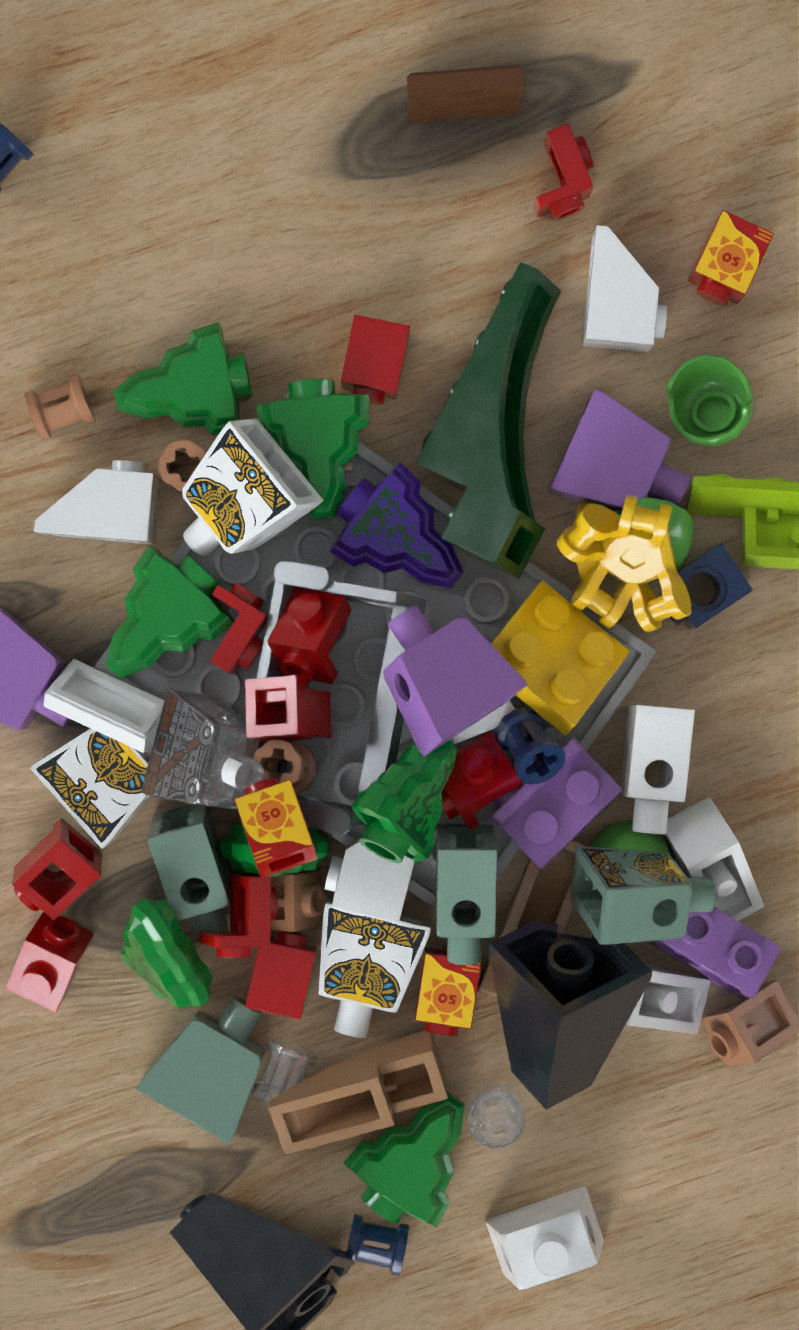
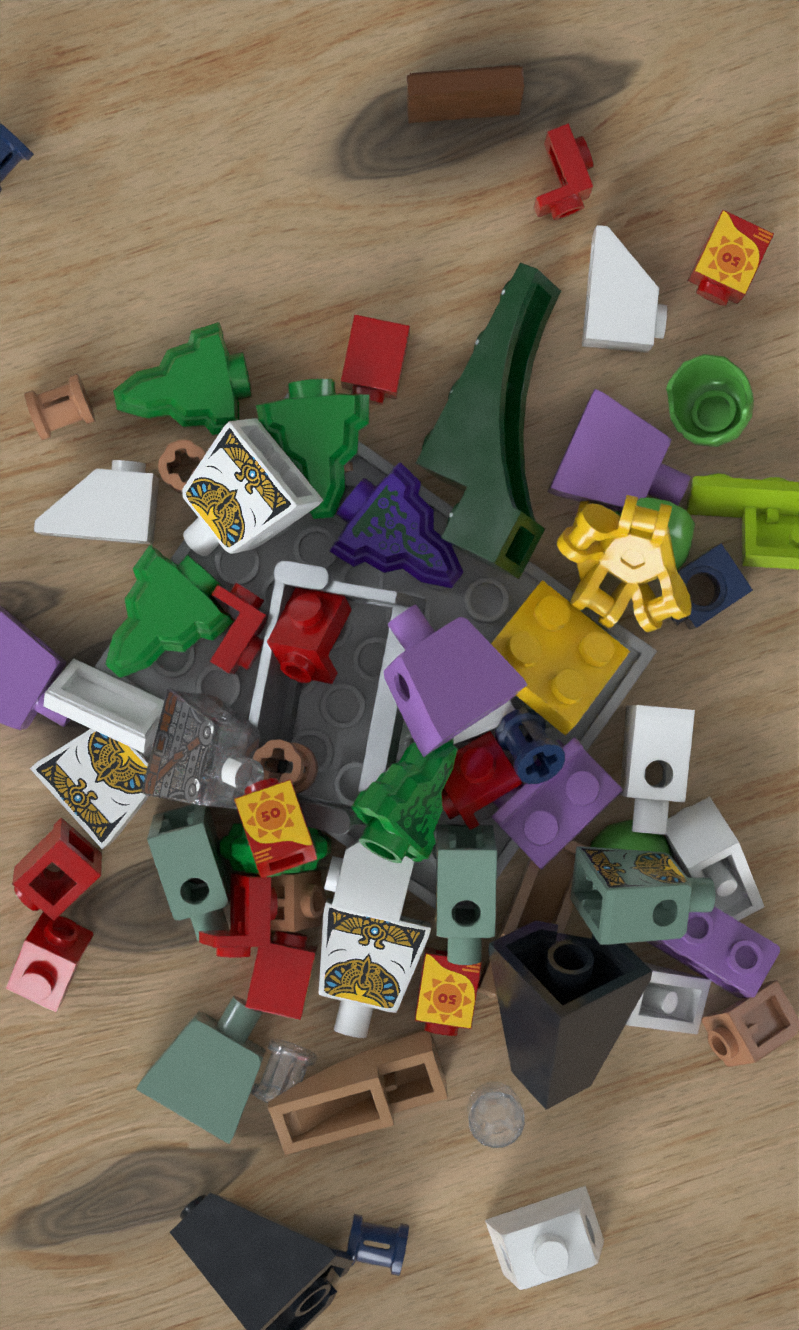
(165, 955): green rock -> none
(286, 709): red brick -> none
(411, 1163): green rock -> none

